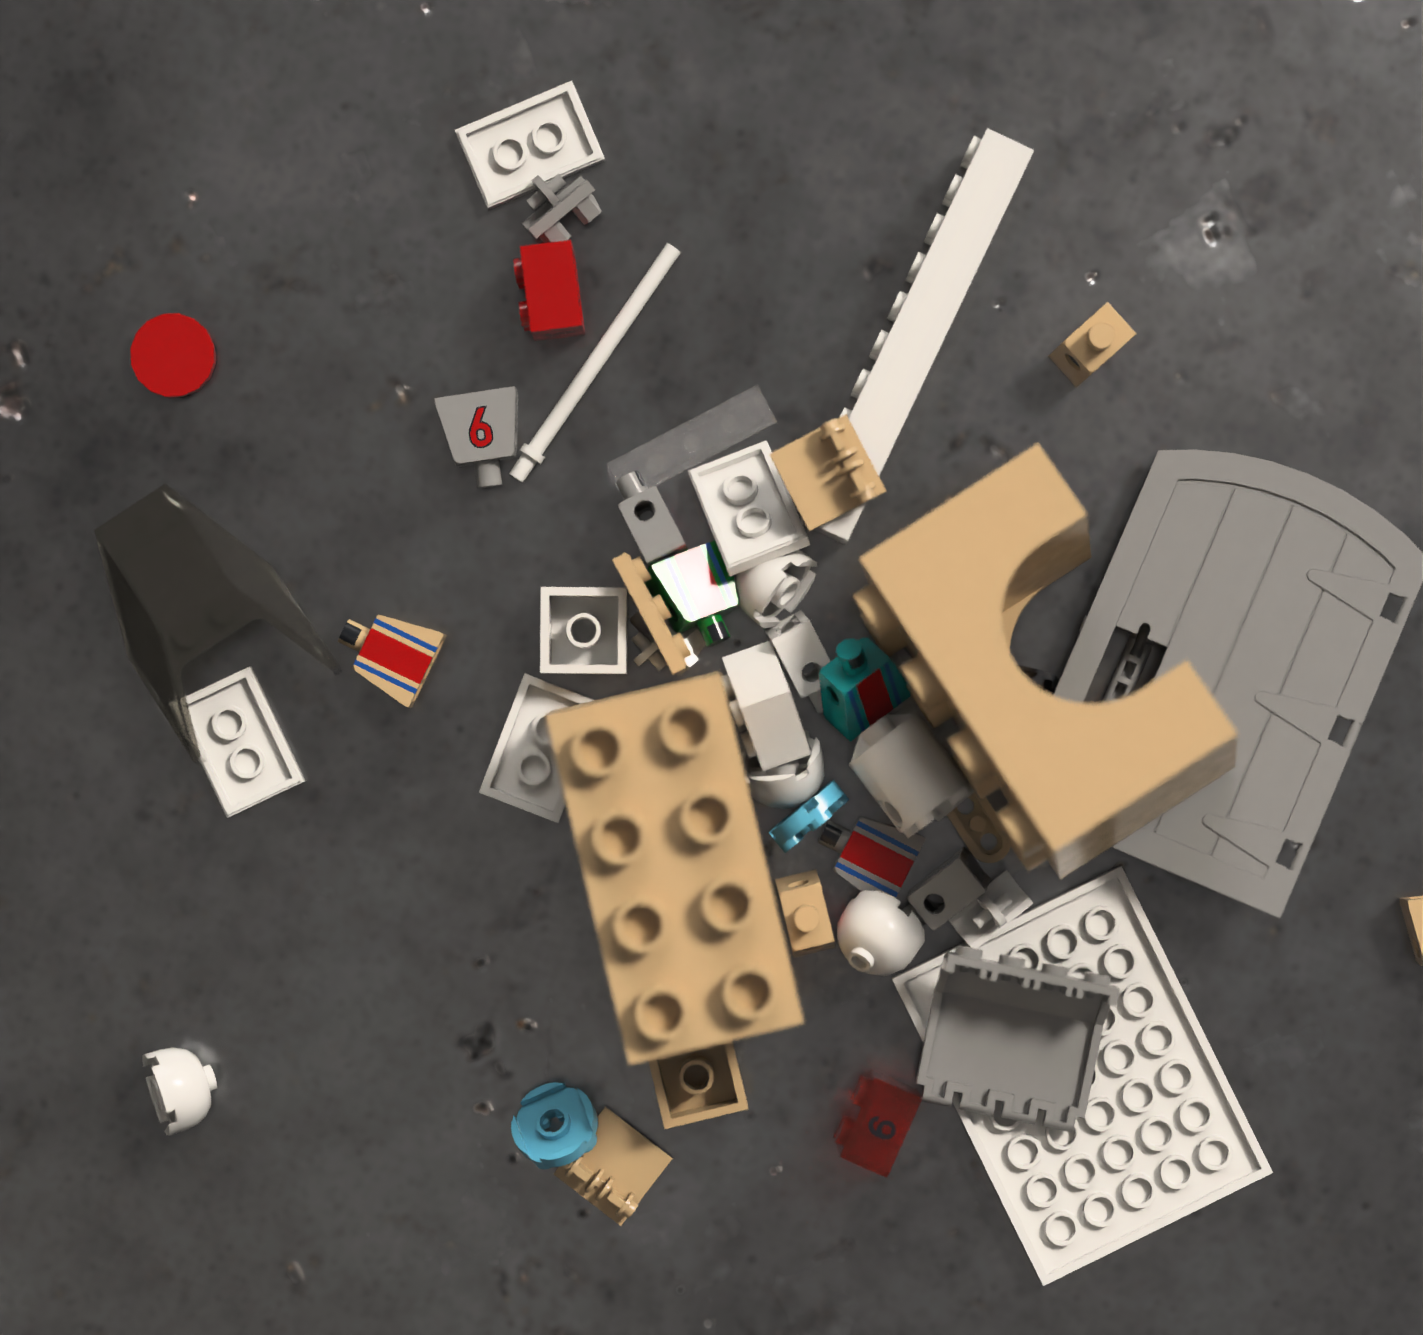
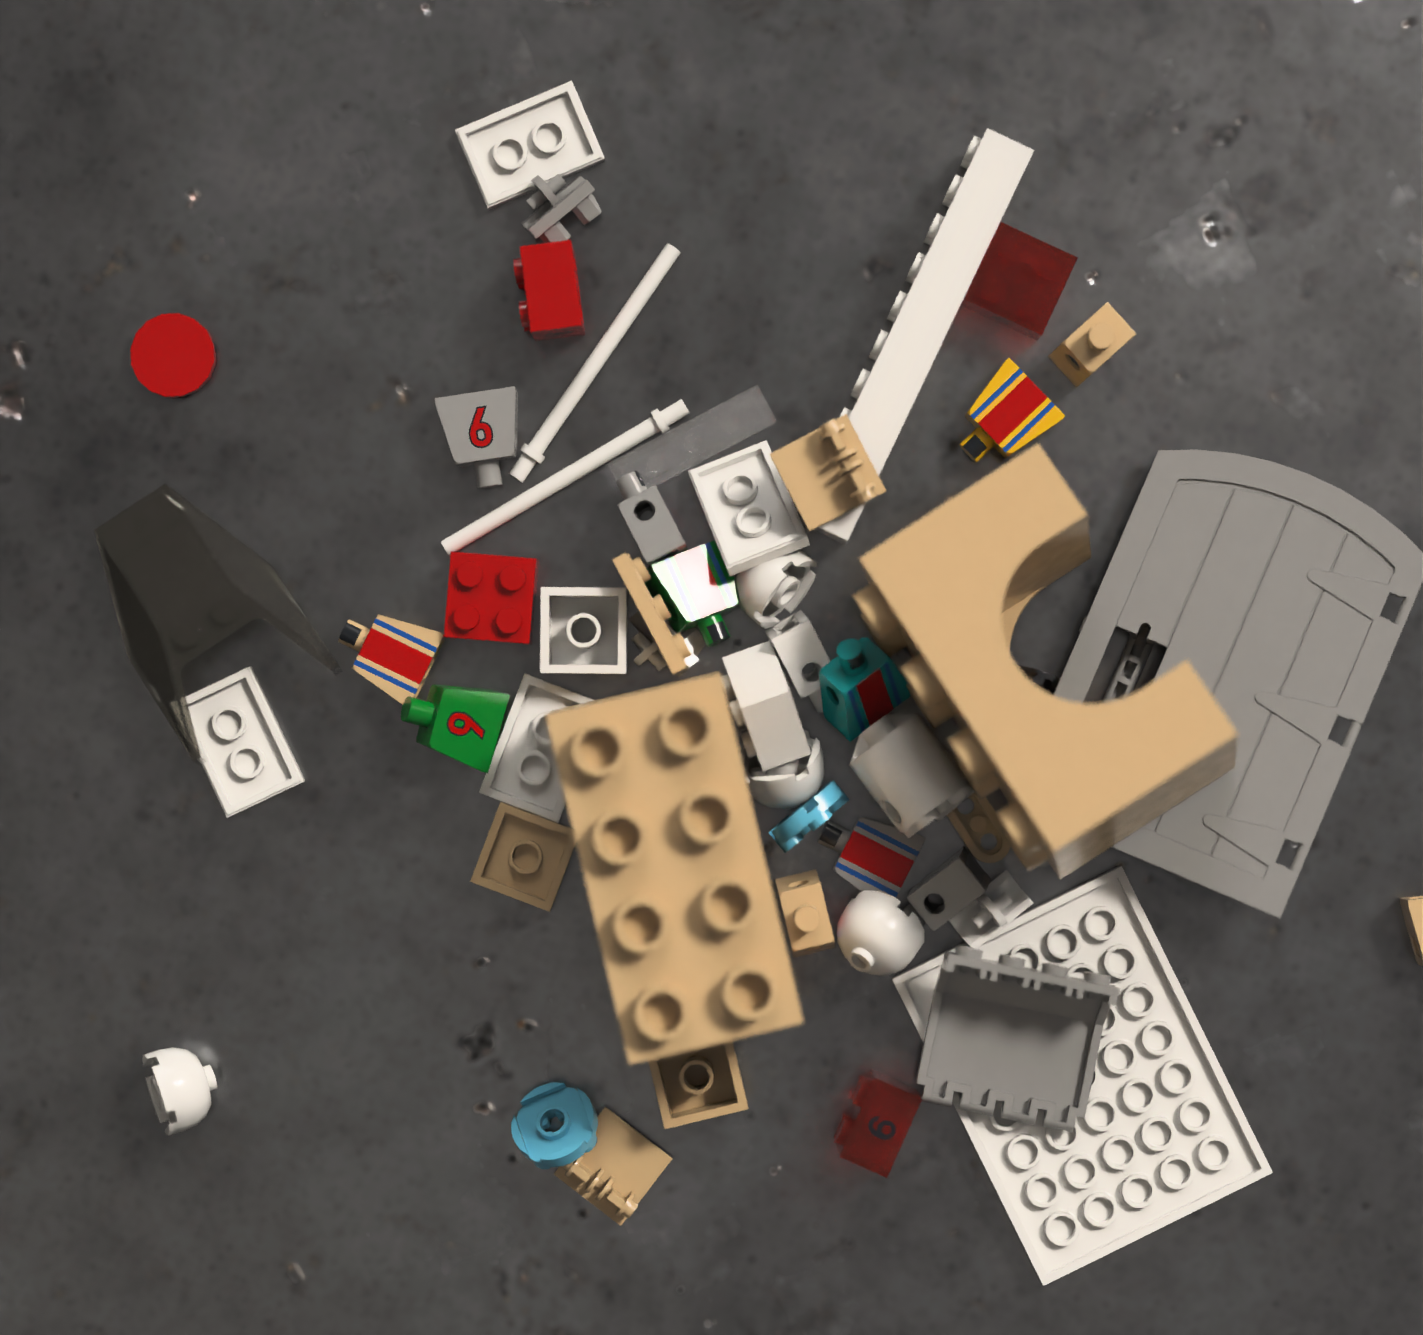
(458, 722): none -> green torso
(491, 598): none -> red brick
(525, 856): none -> tan plate
(657, 422): none -> white bar
(1008, 414): none -> torso
(1019, 281): none -> clear red brick

